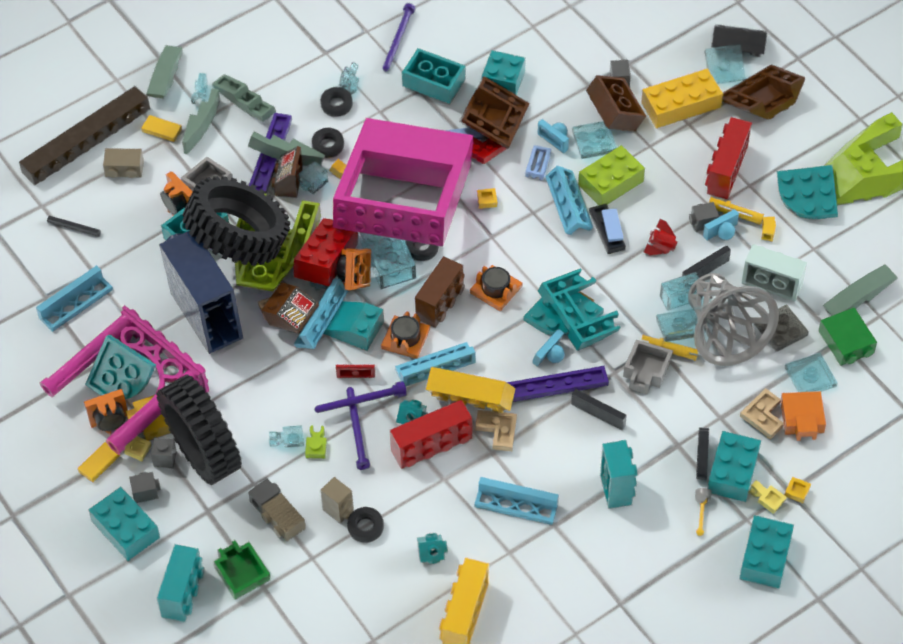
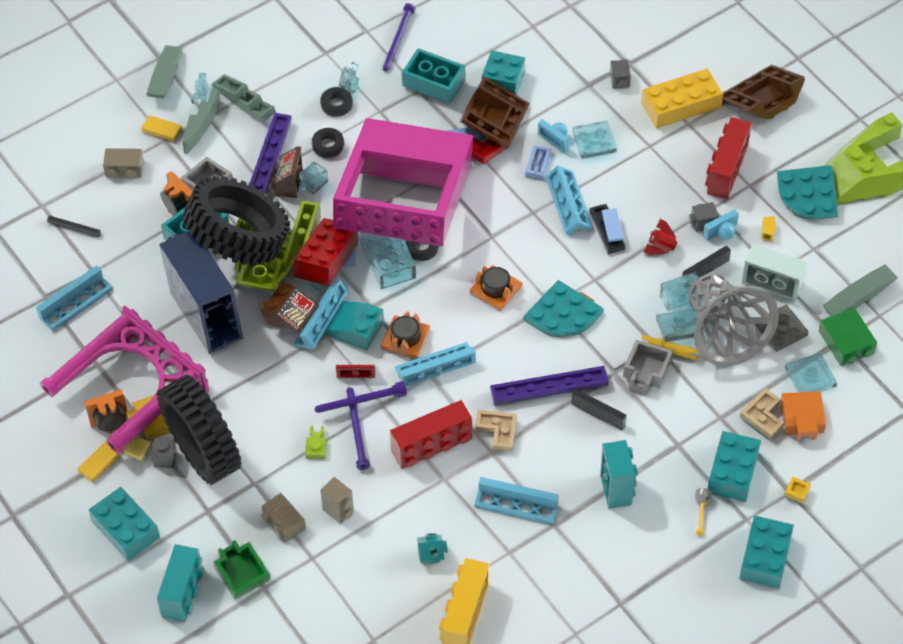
(84, 135): dark brown brick -> none
(119, 368): teal plate -> none
(144, 487): dark grey brick -> none
(263, 493): dark grey brick -> none
(276, 147): sand green slope -> none
(291, 437): clear light blue plate -> none
(338, 168): yellow piece -> none
(354, 268): orange piece -> none
(365, 513): black tyre -> none
(410, 410): teal brick -> none
(439, 292): reddish brown brick -> none
(470, 389): yellow brick -> none
(487, 198): yellow plate -> none
(551, 350): medium azure tile -> none
(581, 333): teal wedge -> none
(611, 176): lime brick -> none
(615, 103): reddish brown brick -> none
(702, 453): black beam -> none
(725, 63): clear light blue plate -> none
(748, 39): black slope -> none
(757, 217): yellow pin -> none
(769, 498): light yellow plate -> none

